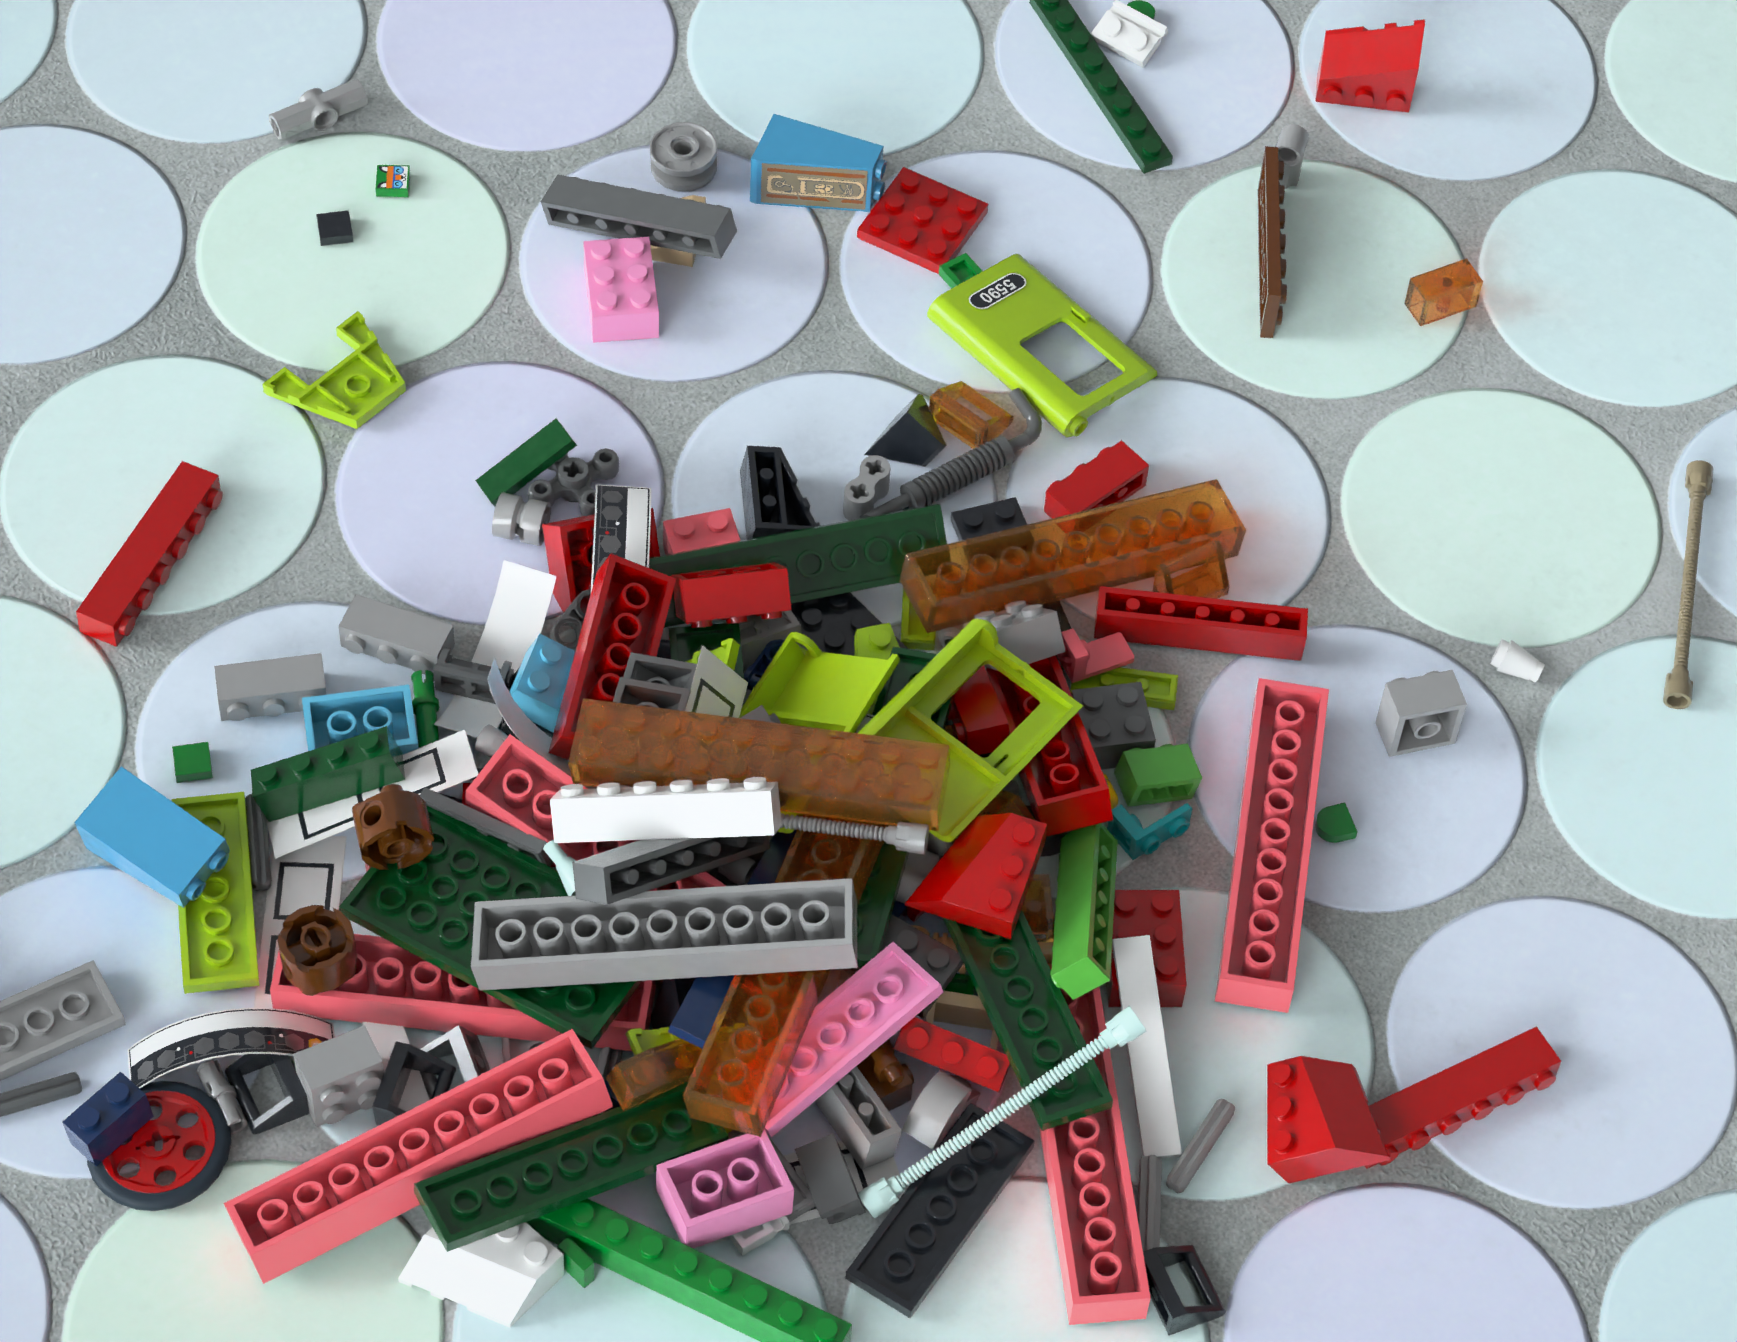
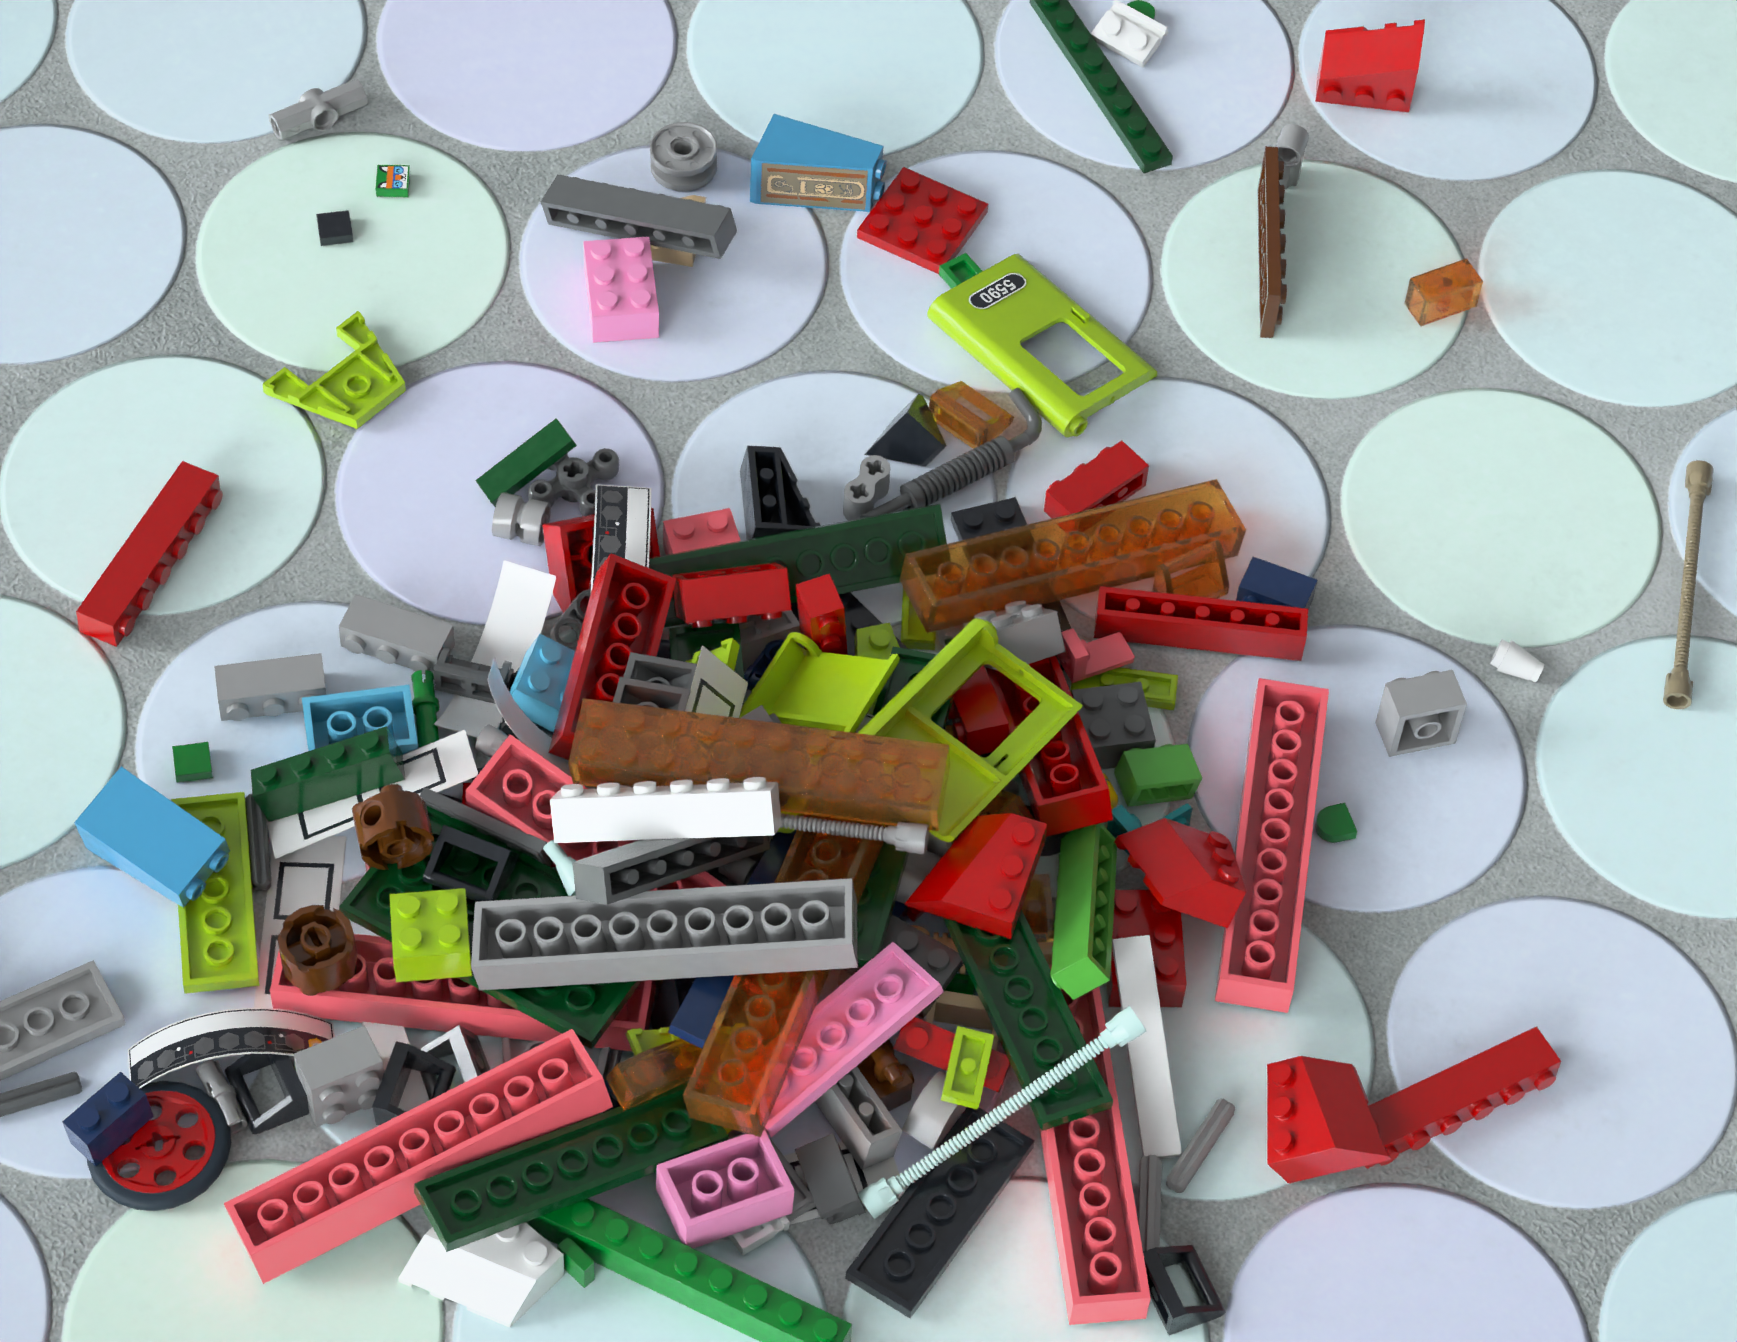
(430, 935): none -> lime brick
(447, 839): none -> black tile
(822, 614): none -> red brick
(967, 1067): none -> lime plate
(1187, 869): none -> red wedge
(1275, 585): none -> dark blue brick

